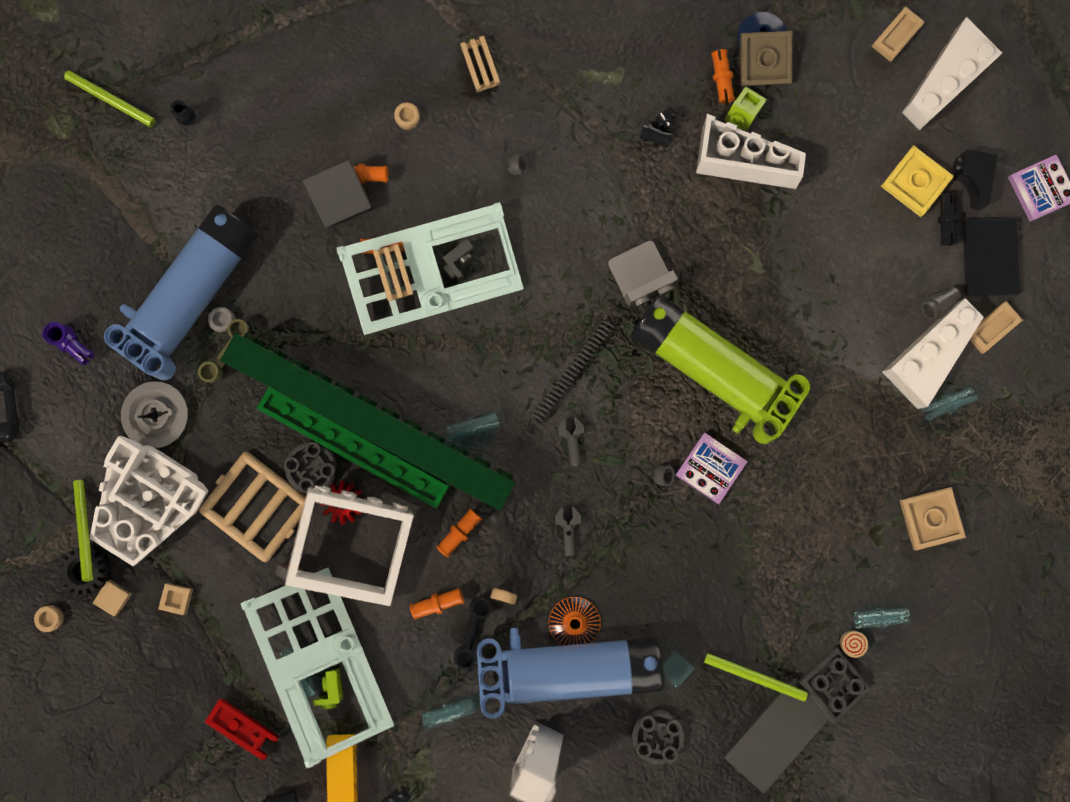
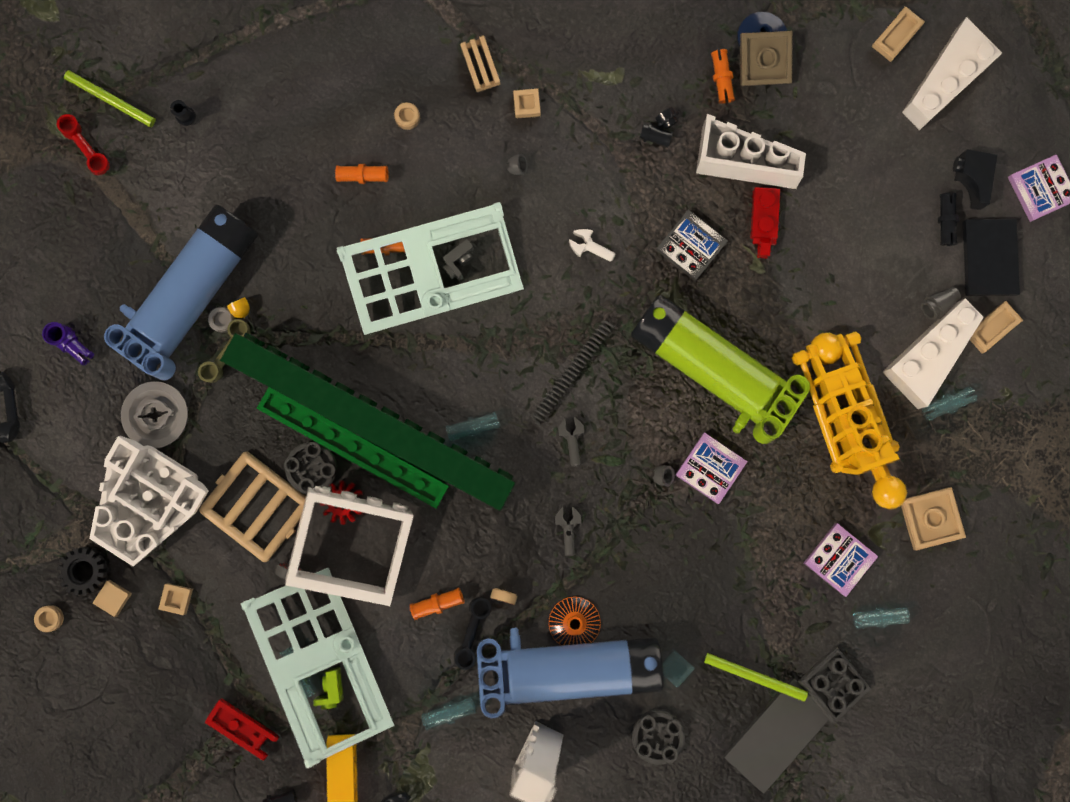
(71, 129): none -> red bar
(83, 530): lime bar -> none
(239, 308): none -> yellow hinge
(337, 193): dark grey tile -> none
(386, 251): tan tile -> none
(459, 532): orange pin -> none
(526, 103): none -> tan tile
(590, 245): none -> white bar
(641, 274): light grey bracket -> none
(691, 245): none -> tile
(745, 109): lime bracket -> none
(765, 219): none -> red hinge
(840, 559): none -> tile
(853, 643): tan tile -> none
(862, 400): none -> yellow piece
(917, 181): light yellow plate -> none

